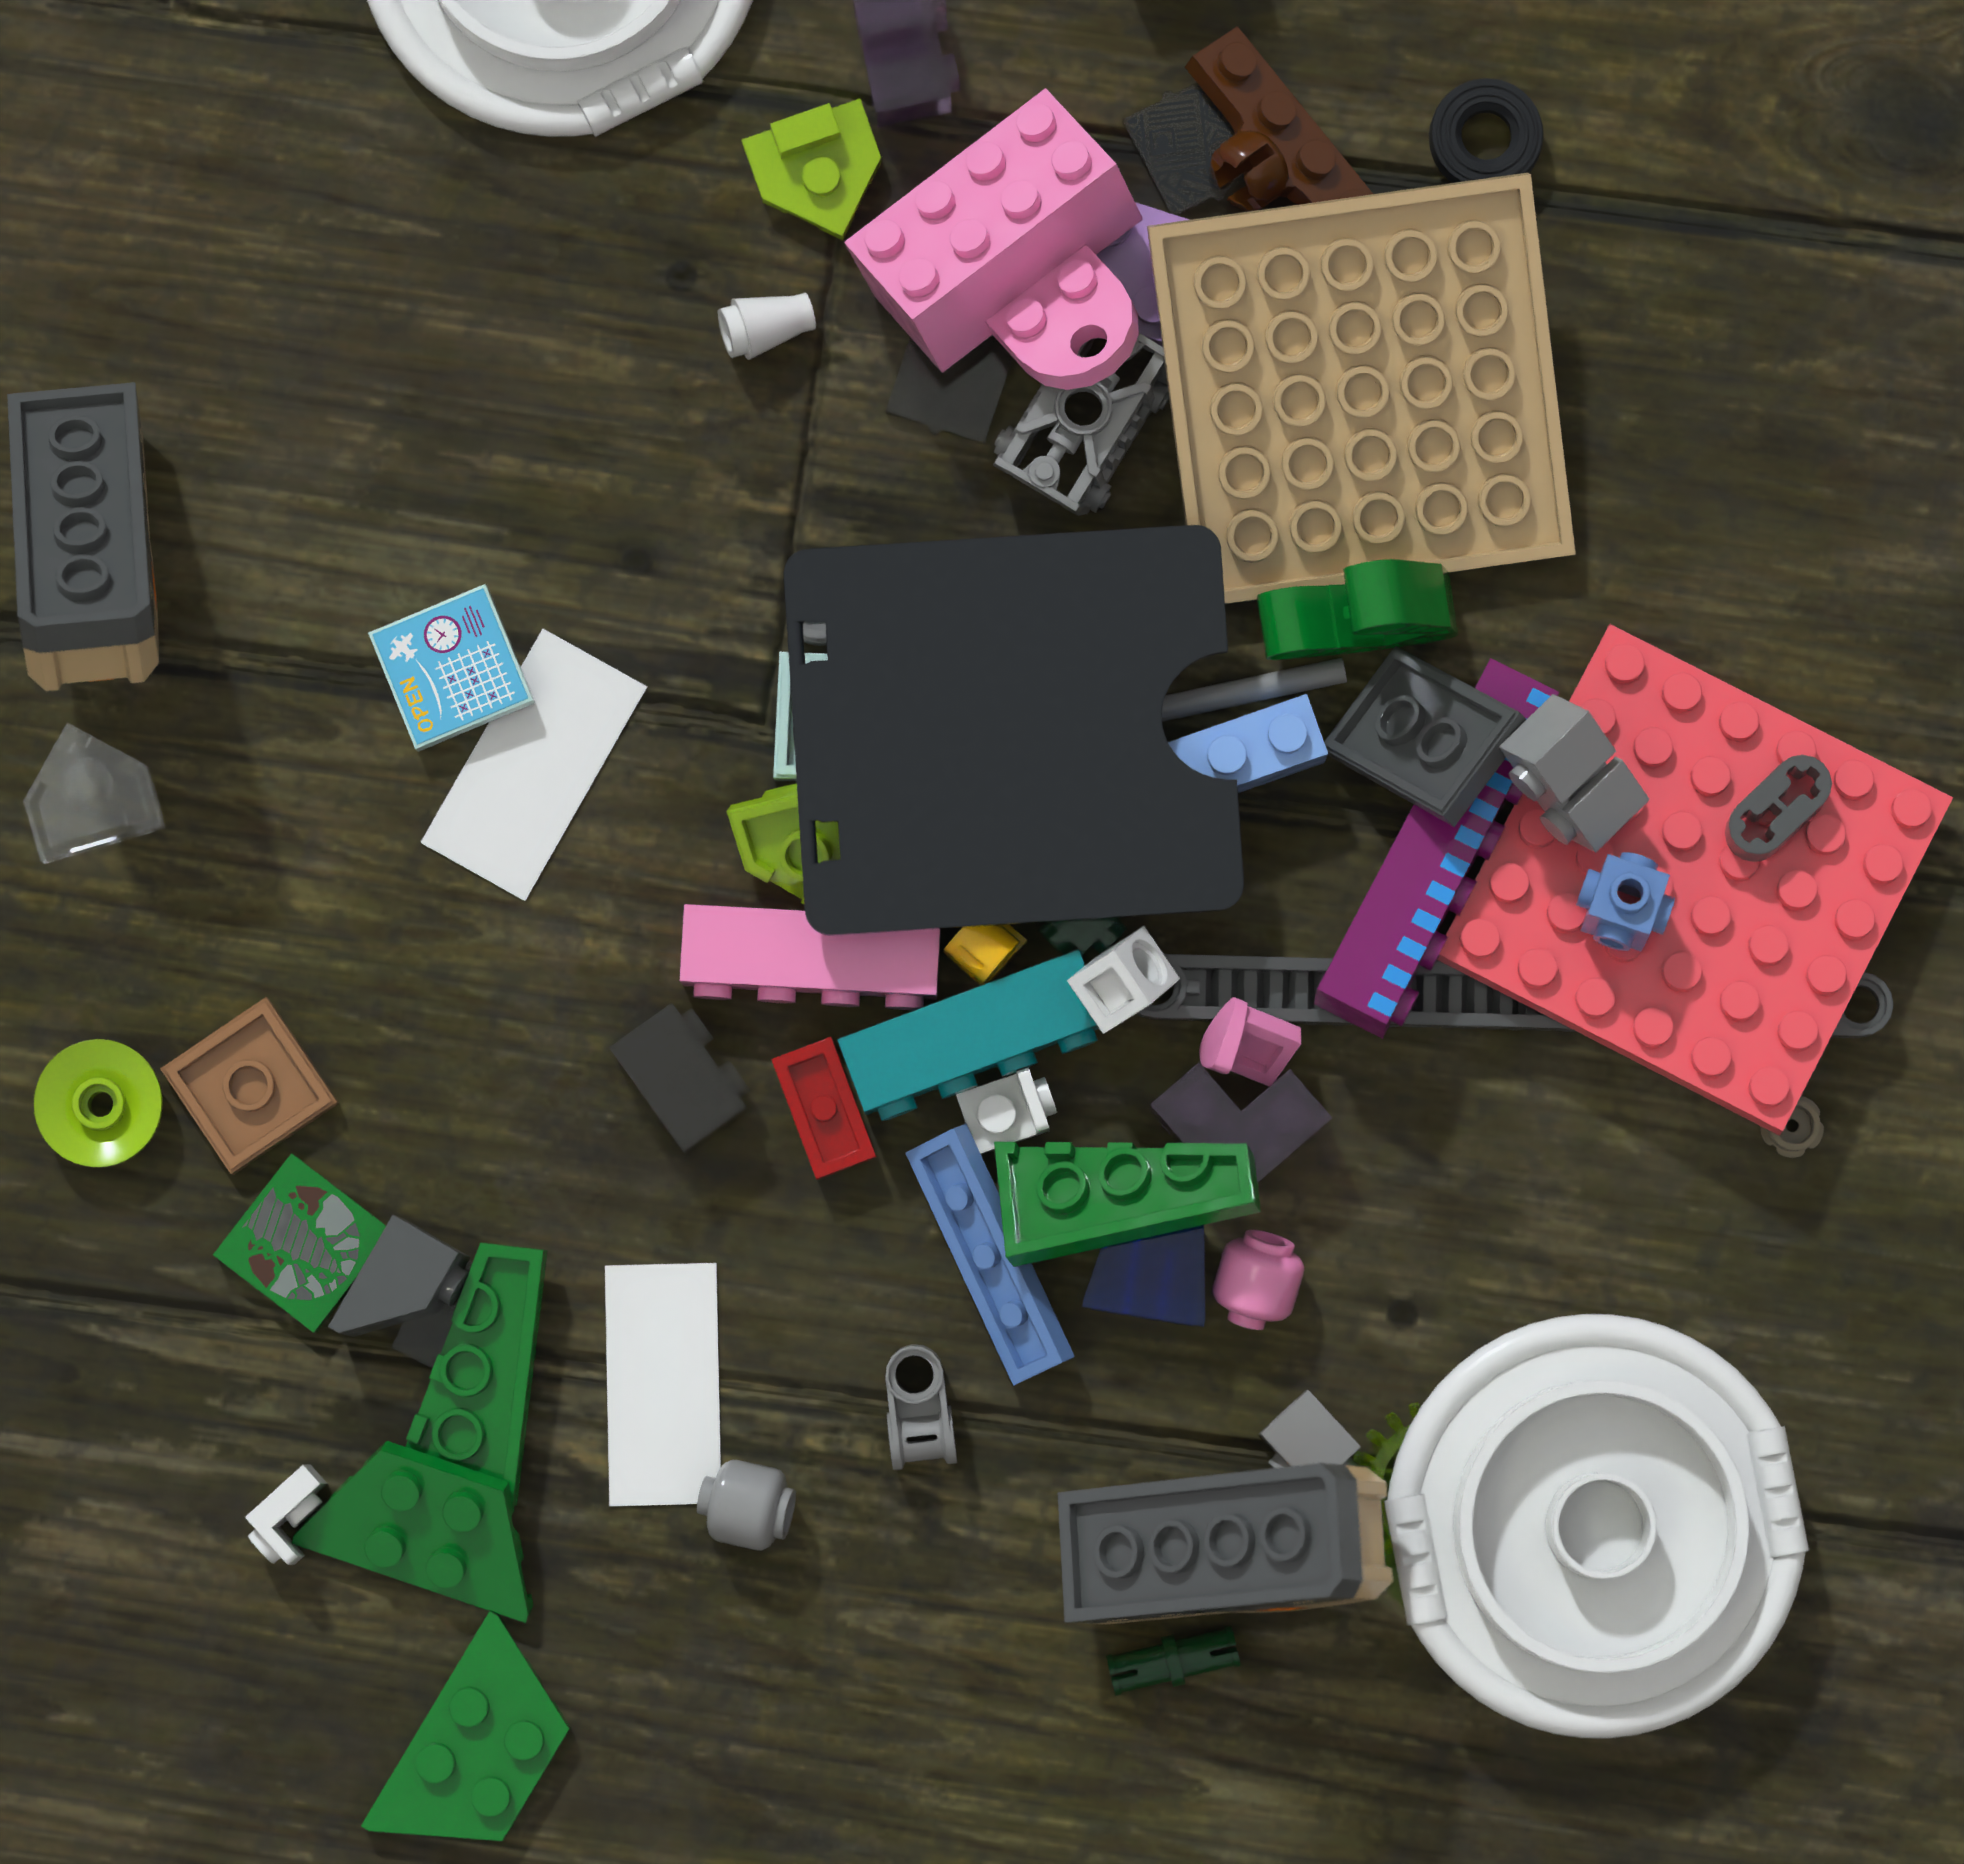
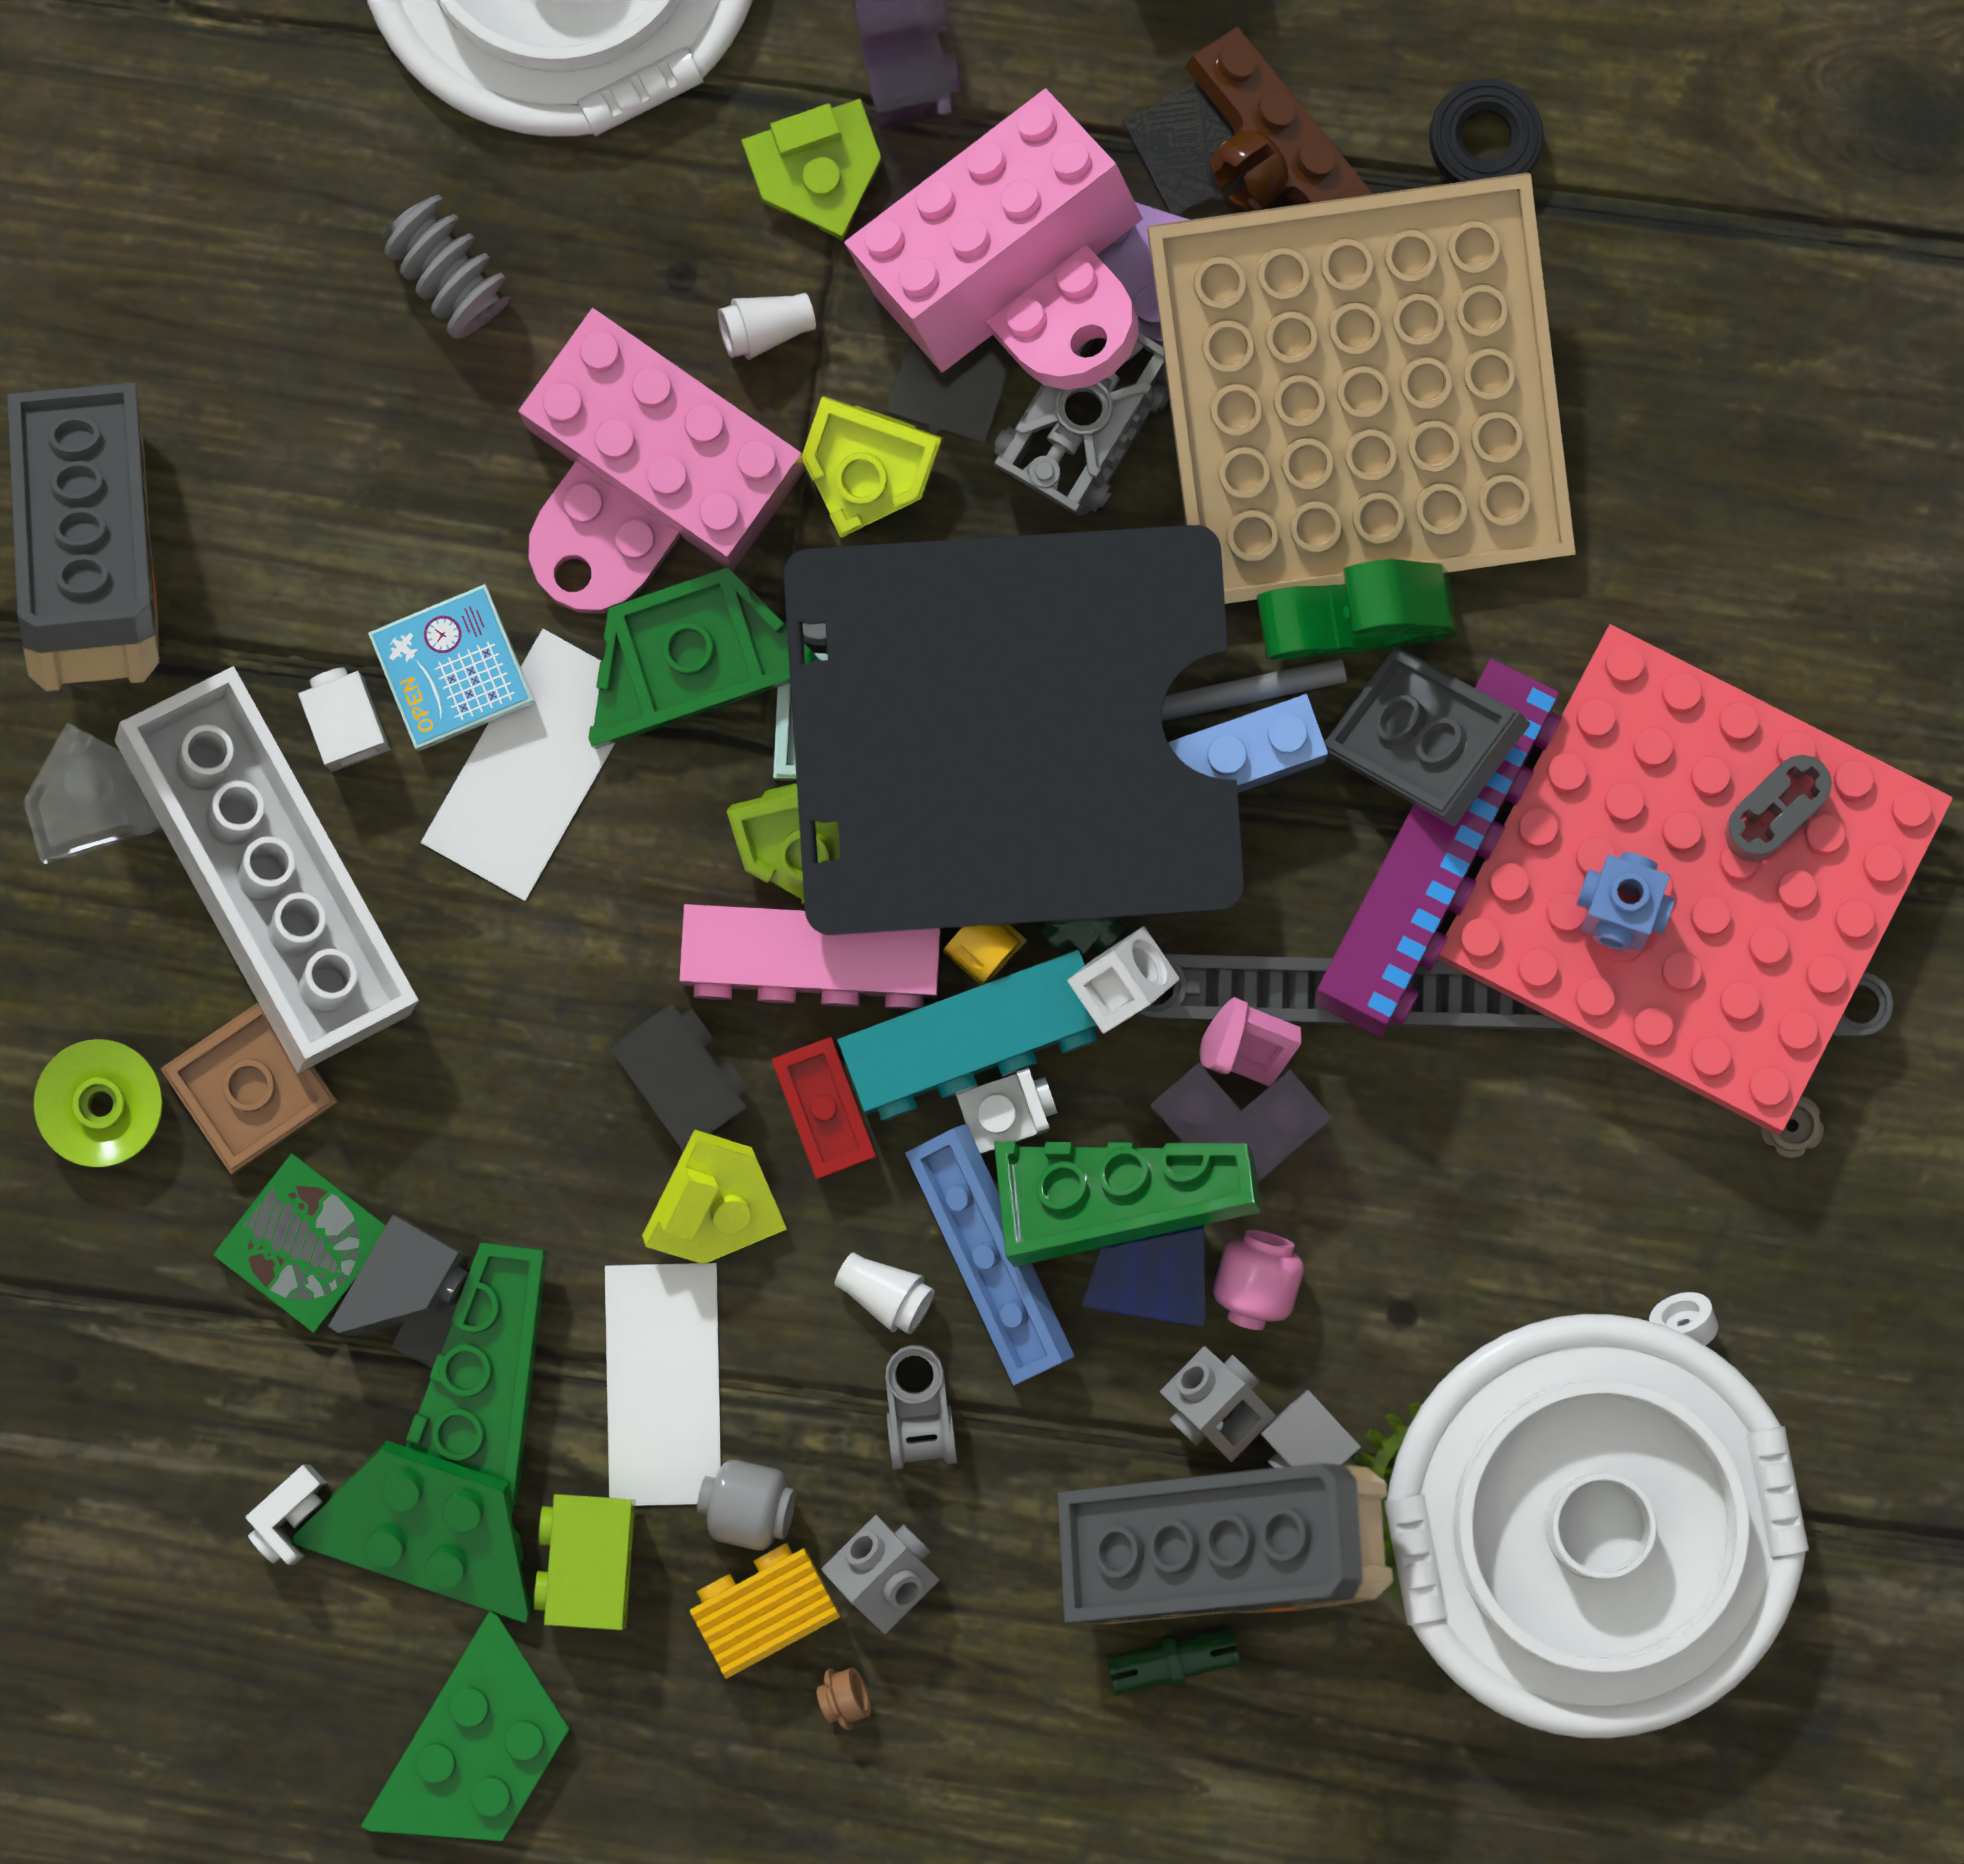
(265, 869): none -> white brick
(343, 718): none -> white brick
(444, 267): none -> light grey piece
(587, 1561): none -> lime brick
(649, 467): none -> bright pink brick
(686, 655): none -> green wing
(713, 1202): none -> neon yellow plate
(764, 1611): none -> yellow brick
(844, 1697): none -> medium nougat plate
(866, 463): none -> neon yellow plate
(882, 1572): none -> light grey brick
(886, 1292): none -> white cone
(1211, 1392): none -> light grey brick
(1562, 766): light grey piece -> none
(1687, 1314): none -> white tile

